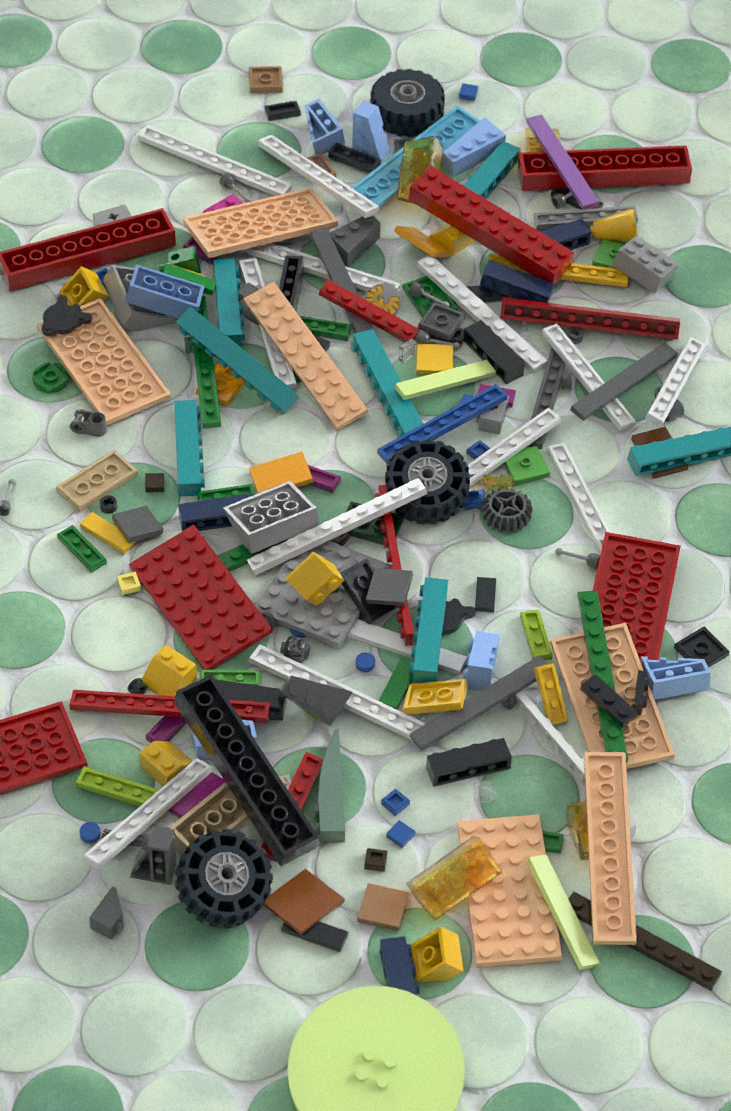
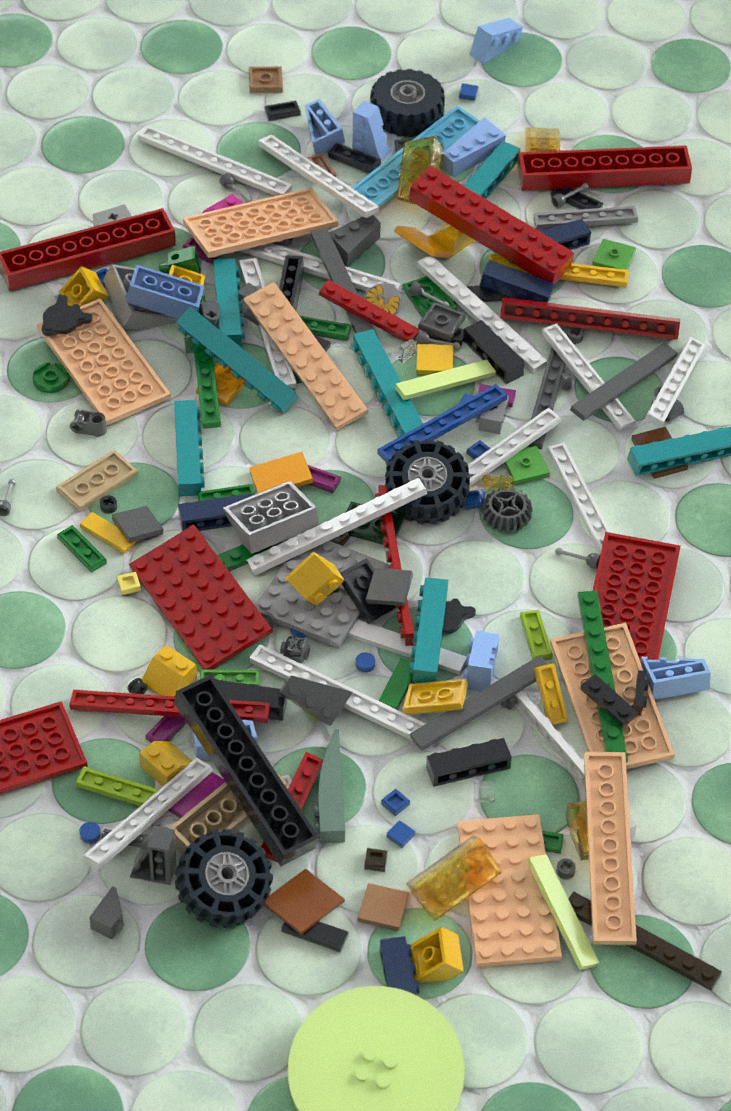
(154, 482): dark brown tile -> none
(190, 276): green tile -> none
(210, 311): none -> dark grey piece
(485, 594): black tile -> none
(495, 38): none -> light blue wedge
(562, 162): medium lavender tile -> none
(566, 874): none -> dark grey bush
(616, 227): yellow cone -> none
(645, 264): light grey brick -> none
(702, 645): black tile -> none

